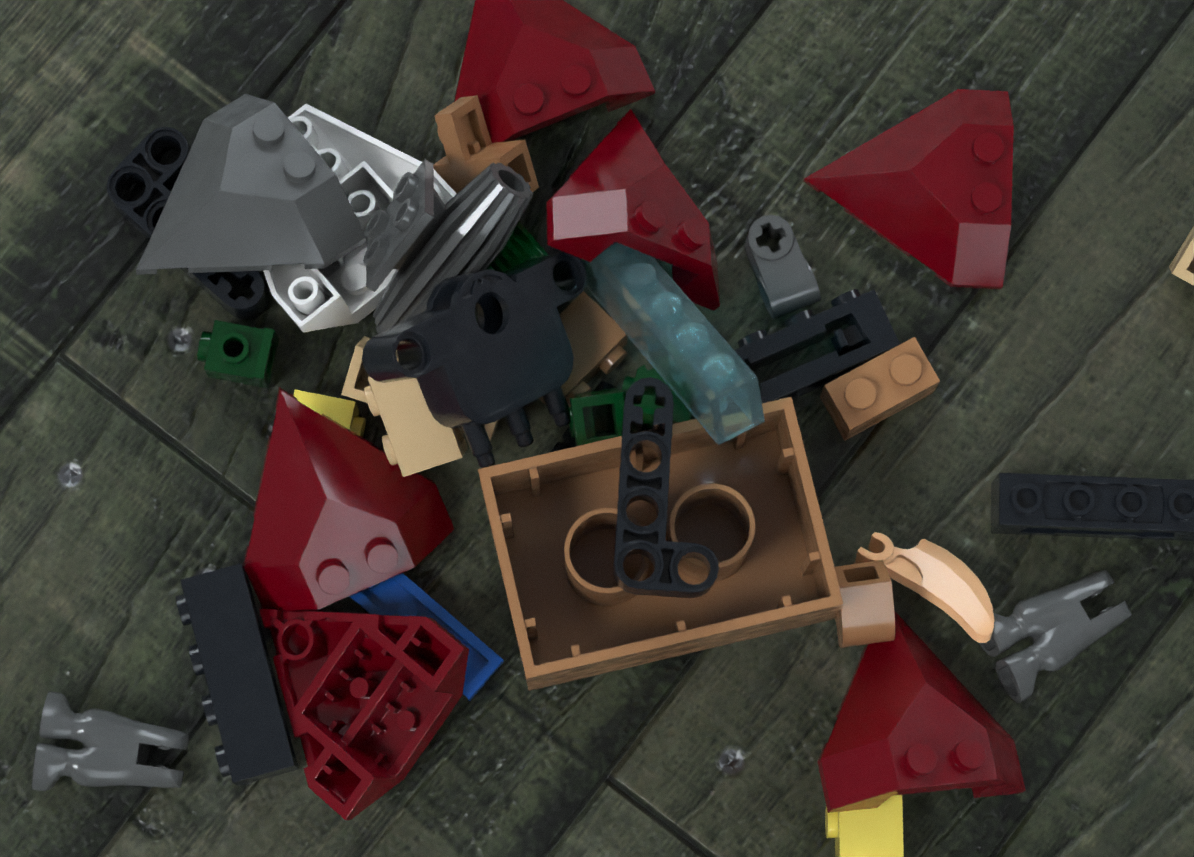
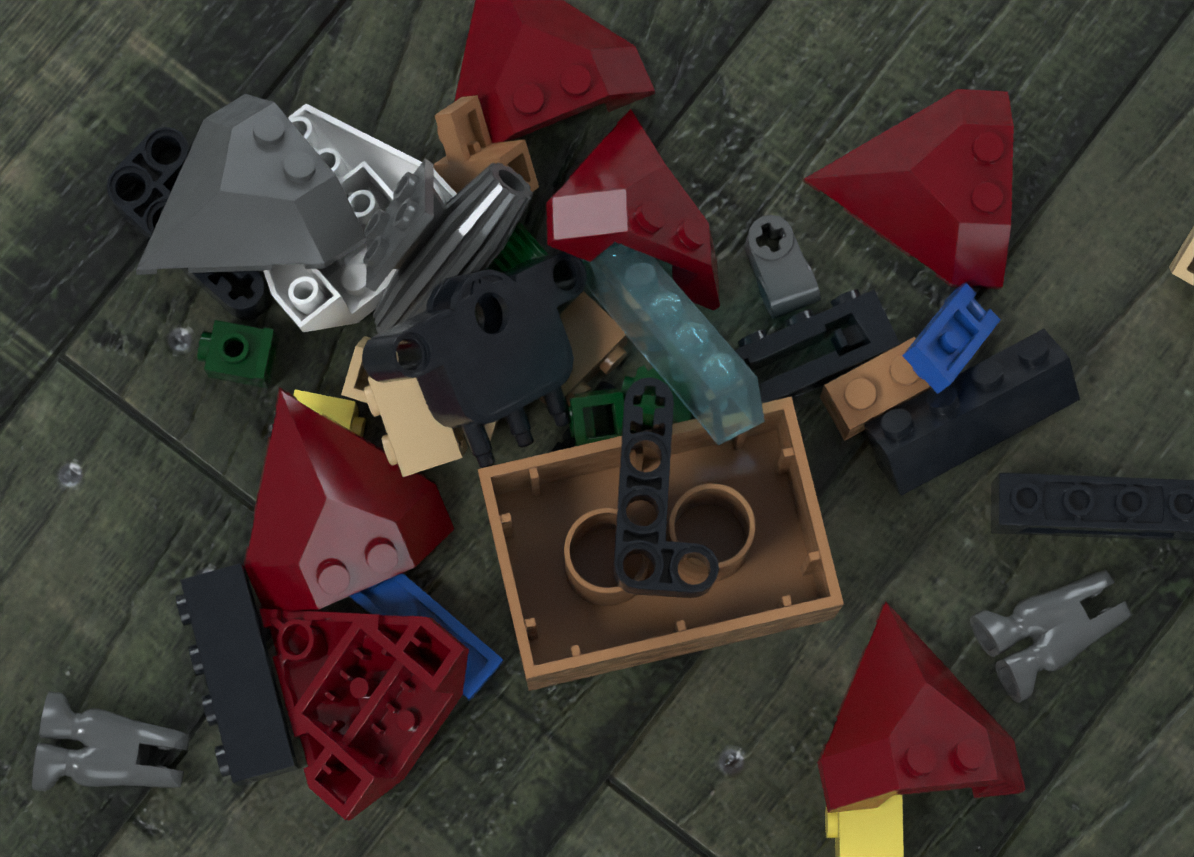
(867, 606): medium nougat brick -> none
(937, 578): light nougat piece -> none
(951, 338): none -> blue plate
(973, 412): none -> black brick

